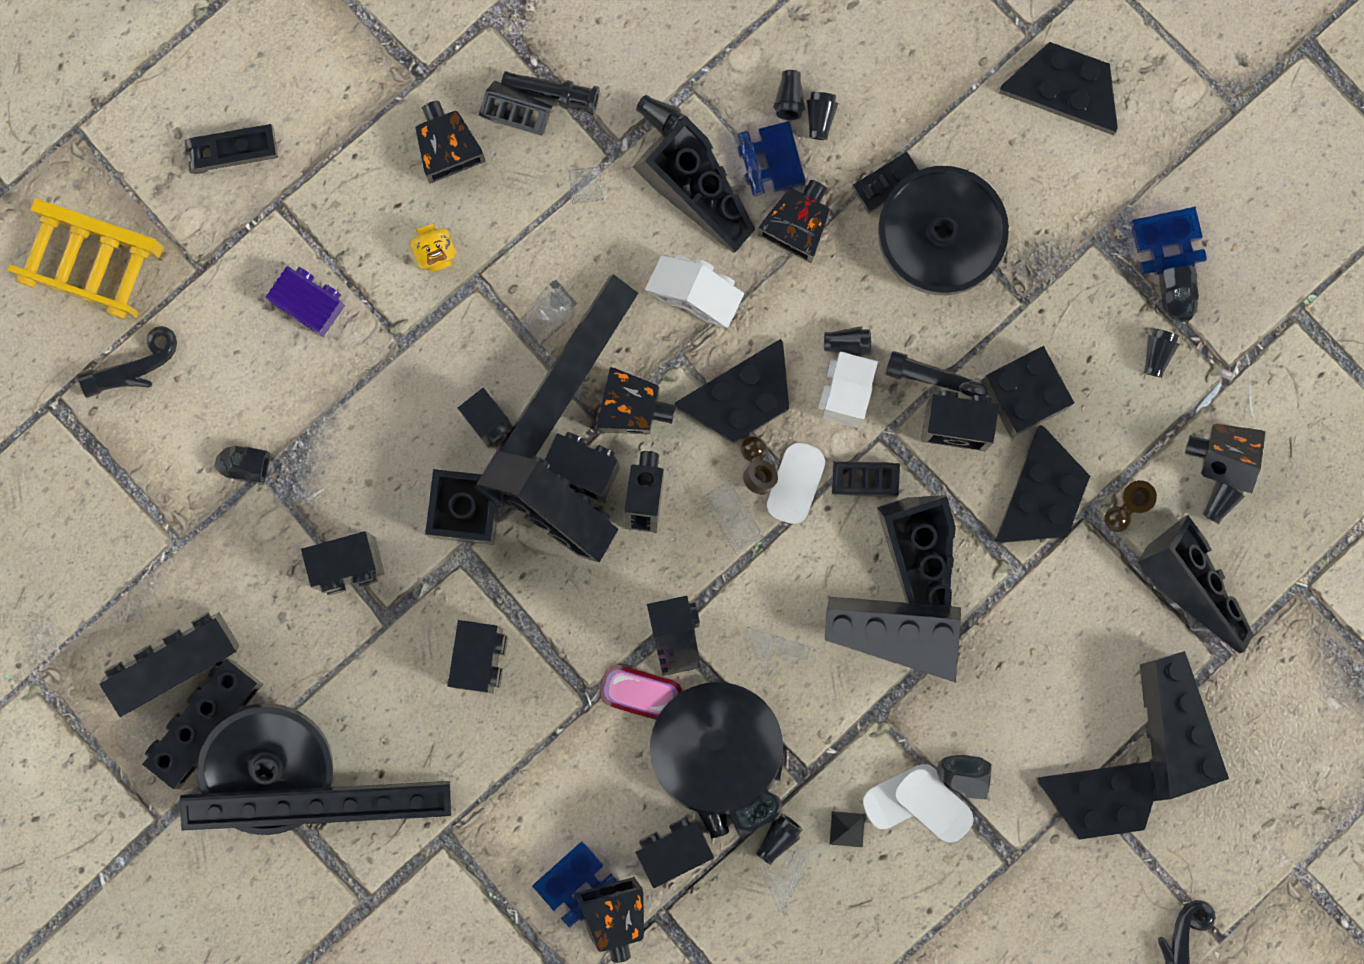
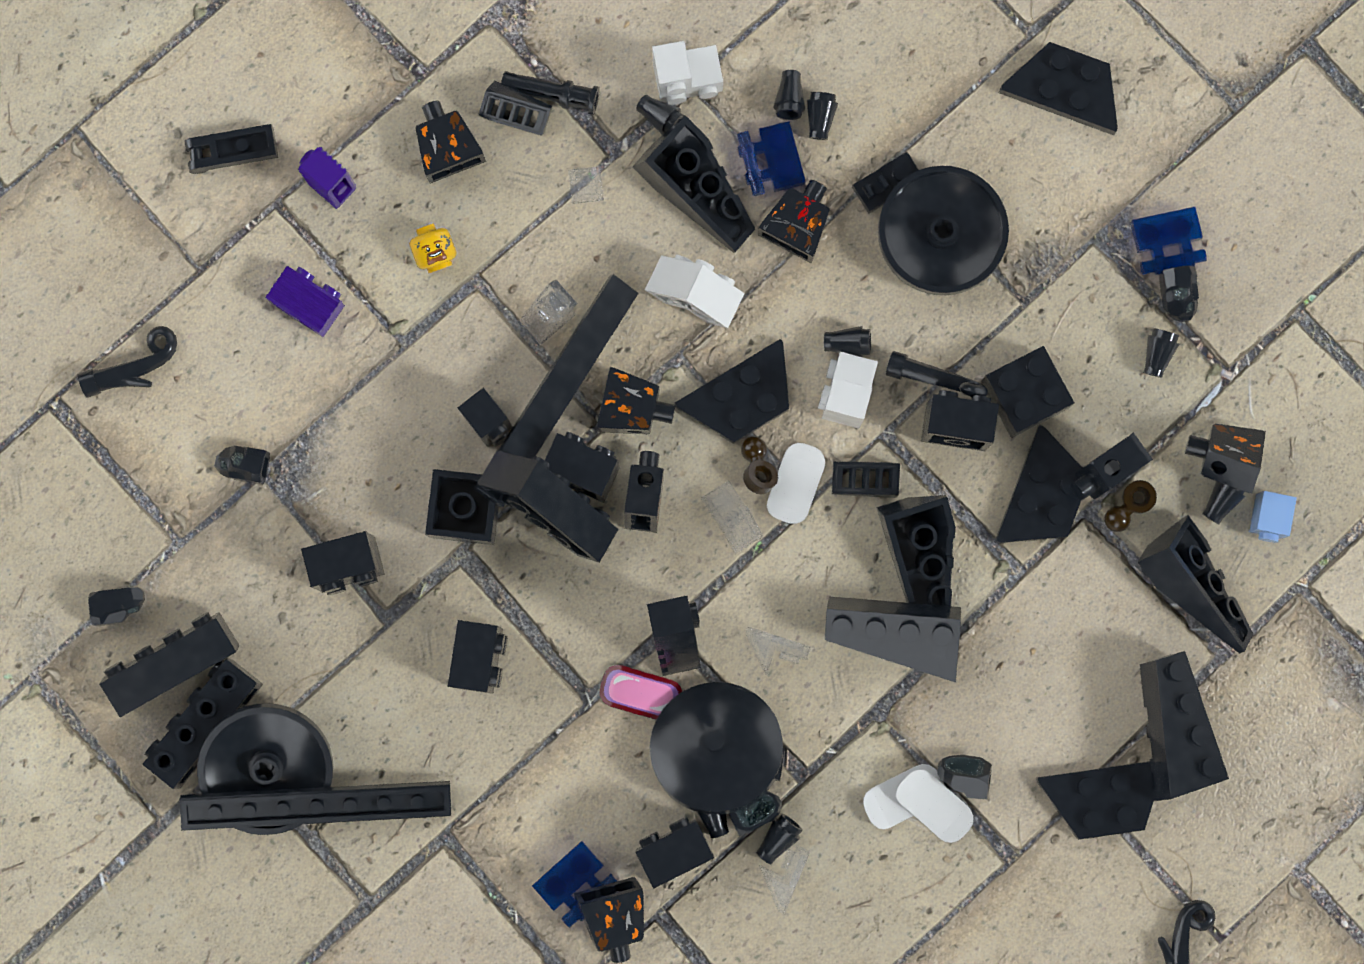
(80, 228): yellow fence -> none
(114, 605): none -> black rock
(326, 176): none -> dark purple brick
(686, 72): none -> white brick
(847, 829): black slope -> none
(1110, 468): none -> black torso
(1272, 516): none -> light blue brick

